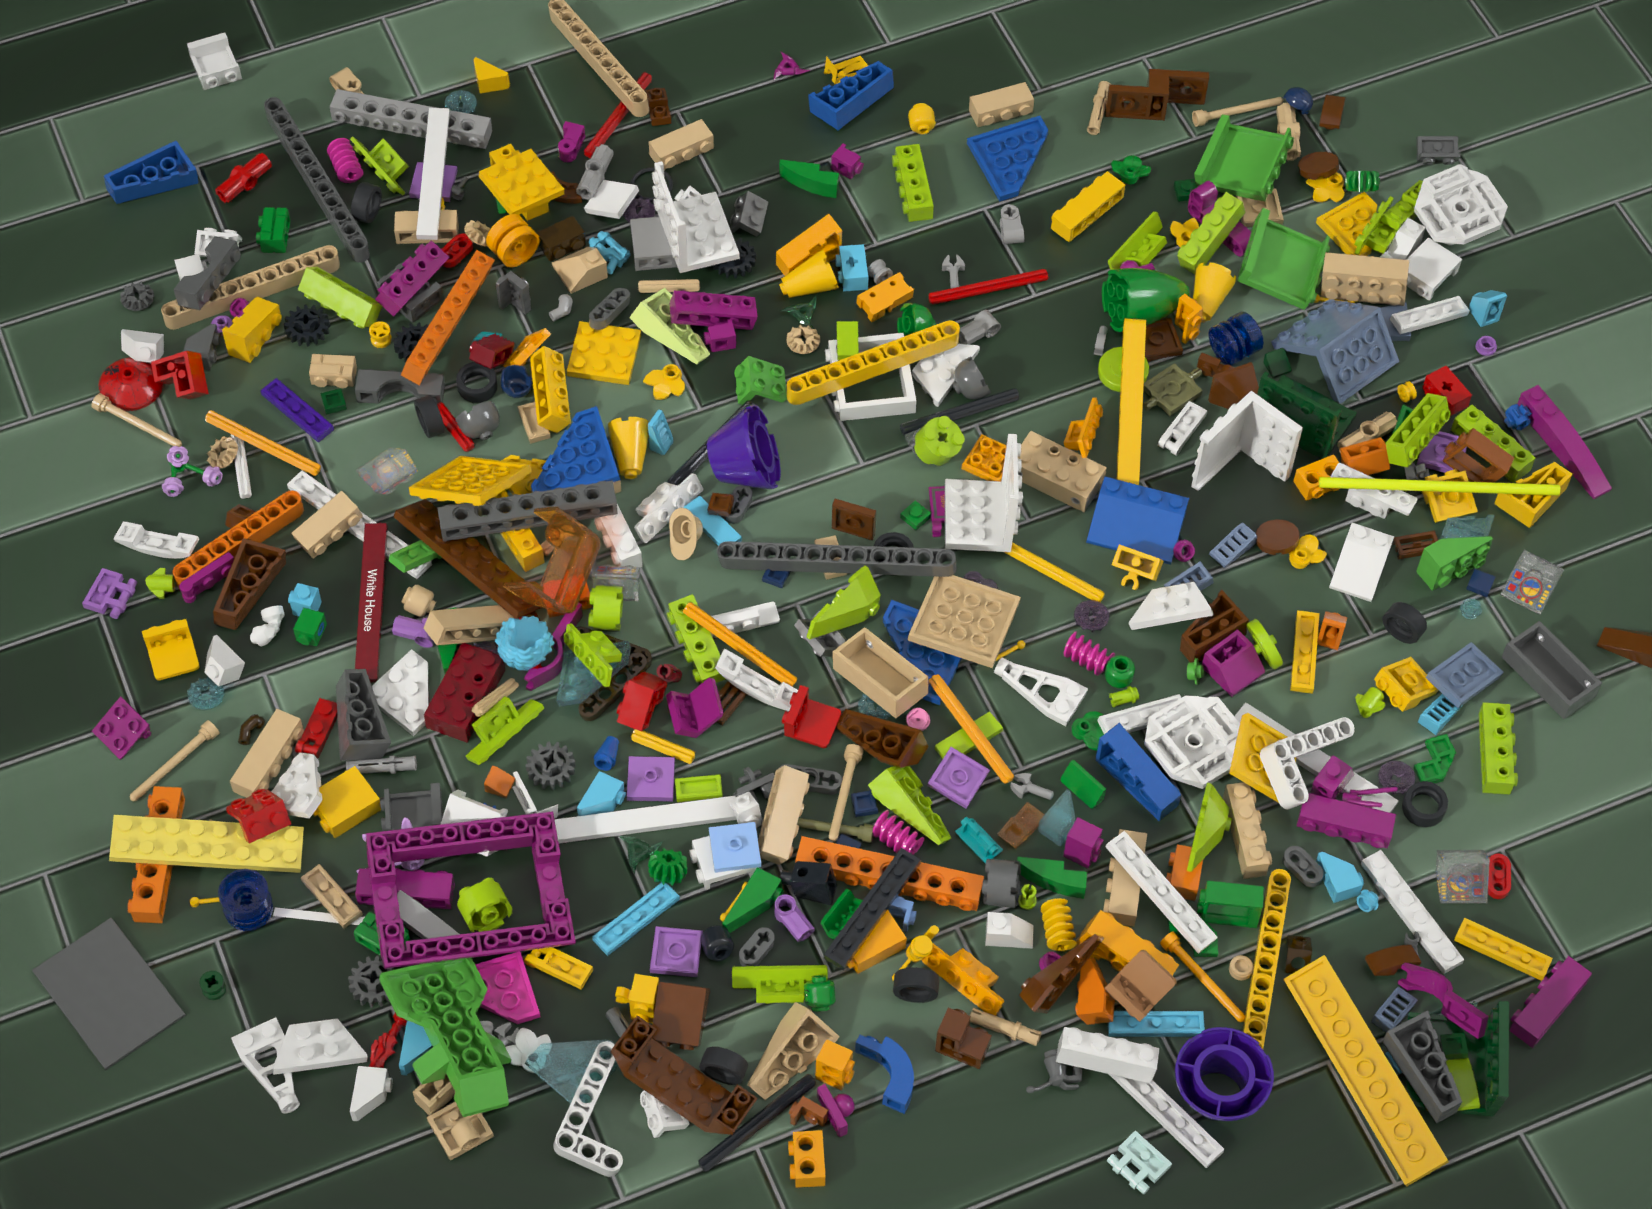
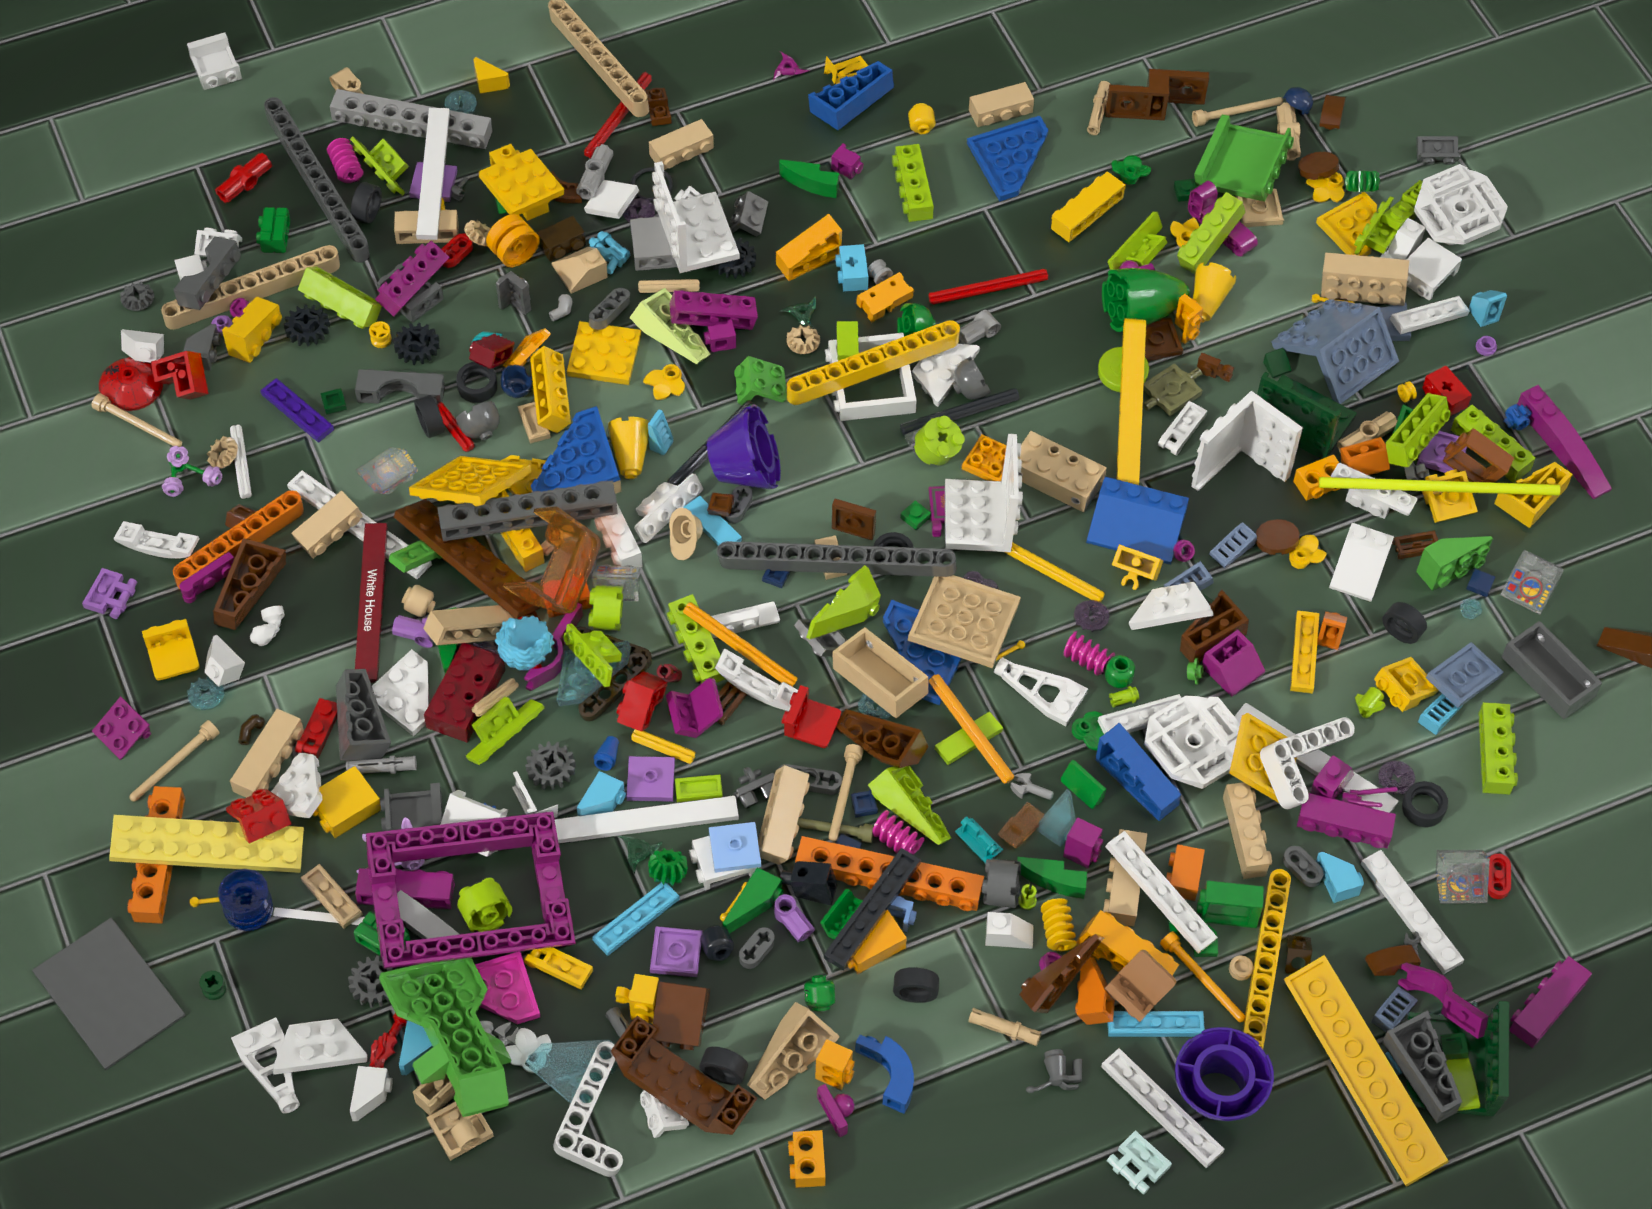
(152, 174): blue wedge -> none
(160, 583): lime piece -> none
(263, 443): light orange axle -> none
(305, 597): medium azure brick -> none
(310, 627): green brick -> none
(332, 370): tan brick -> none
(447, 317): orange brick -> none
(498, 782): orange slope -> none
(573, 139): magenta leg -> none
(746, 809): white bracket -> none
(756, 1122): black axle -> none
(776, 983): lime bracket -> none
(810, 277): yellow cone -> none
(810, 1110): dark orange bracket -> none
(918, 719): bright pink tile -> none
(920, 947): yellow piece -> none
(947, 266): light grey bar -> none
(958, 777): medium lavender plate -> none
(960, 1040): reddish brown brick -> none
(966, 976): light orange bracket -> none
(1010, 225): light grey piece -> none
(1084, 431): light orange bracket -> none
(1100, 341): light grey bar -> none
(1107, 1054): white brick -> none
(1210, 826): lime wedge -> none
(1233, 385): reddish brown slope -> none
(1236, 338): clear blue wheel -> none
(1264, 644): lime wheel -> none
(1283, 262): bright green panel -> none
(1367, 901): medium azure plate -> none
(1442, 757): green tile -> none
(1467, 527): clear light blue wing -> none
(1503, 949): yellow plate -> none

